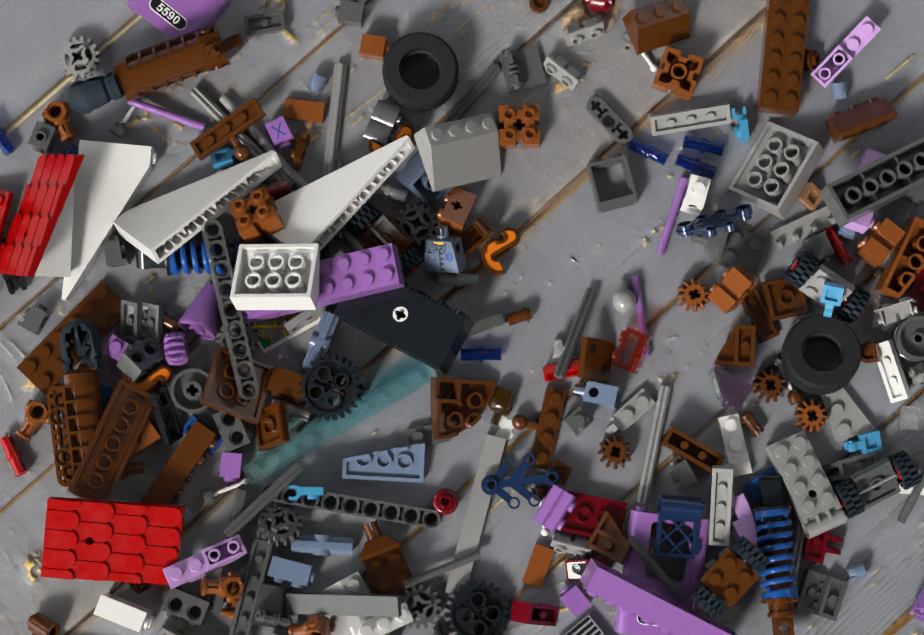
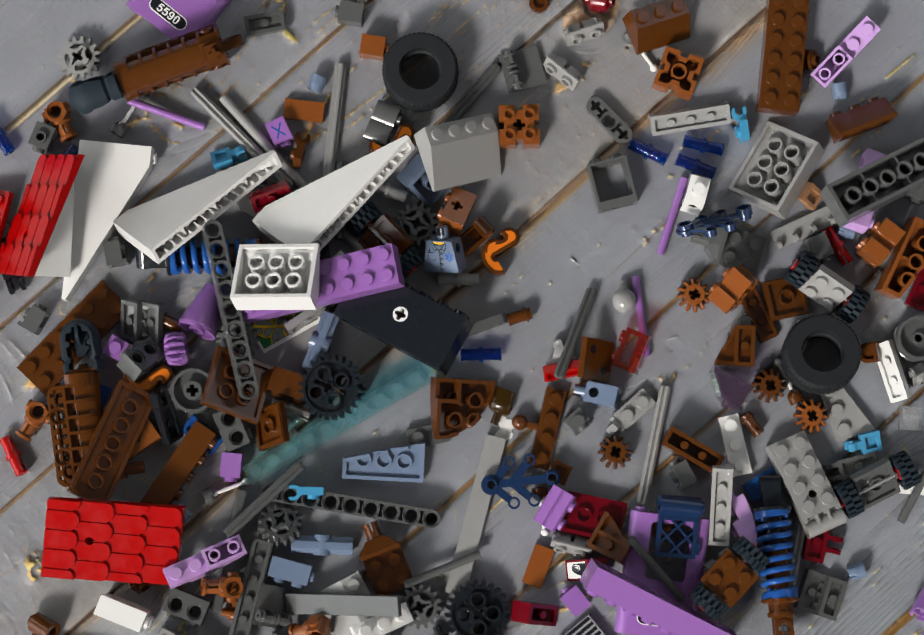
(228, 130): reddish brown plate -> none
(256, 215): dark orange brick -> none
(451, 506): dark red head -> none
(831, 295): dark azure plate -> none
(904, 308): light grey hinge -> none

